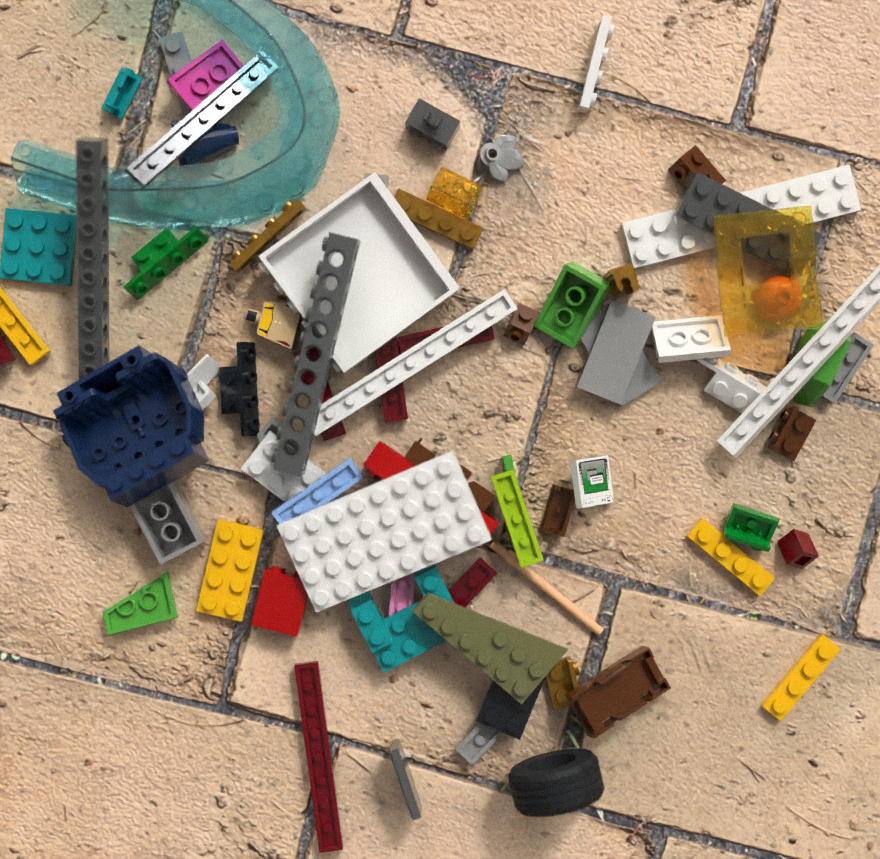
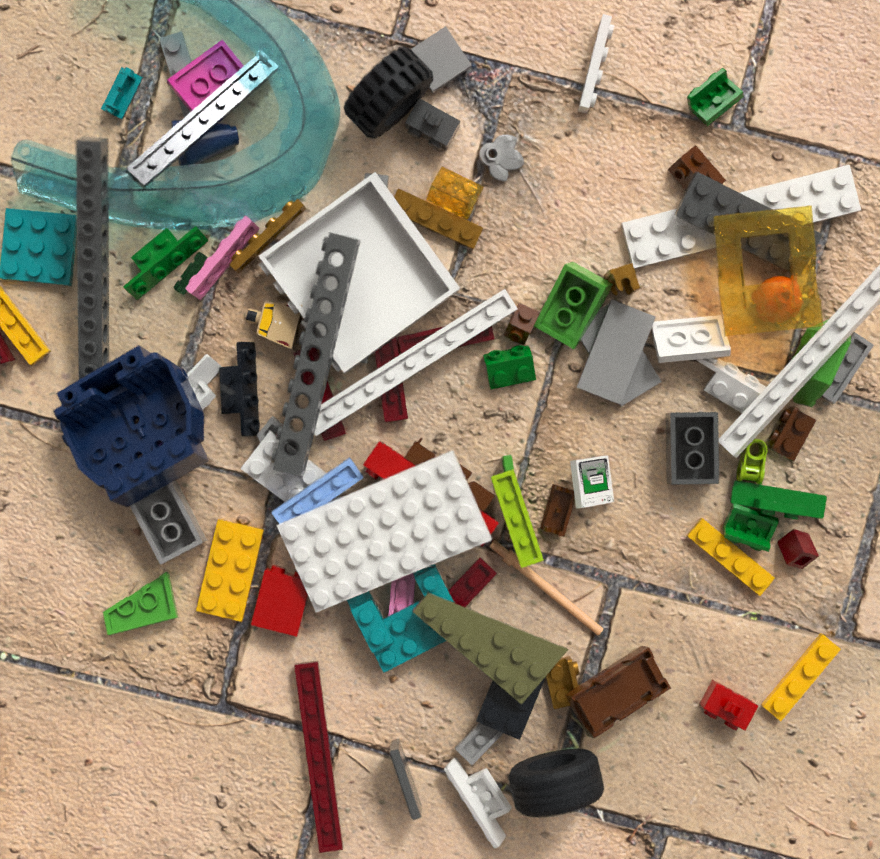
(191, 270): none -> clear green axle
(220, 260): none -> bright pink plate
(388, 92): none -> black tyre
(442, 57): none -> light grey tile
(482, 798): none -> white bracket
(509, 366): none -> green bracket
(692, 448): none -> dark grey brick
(714, 97): none -> green bracket
(728, 705): none -> red brick
(752, 463): none -> lime piece
(774, 499): none -> green bracket

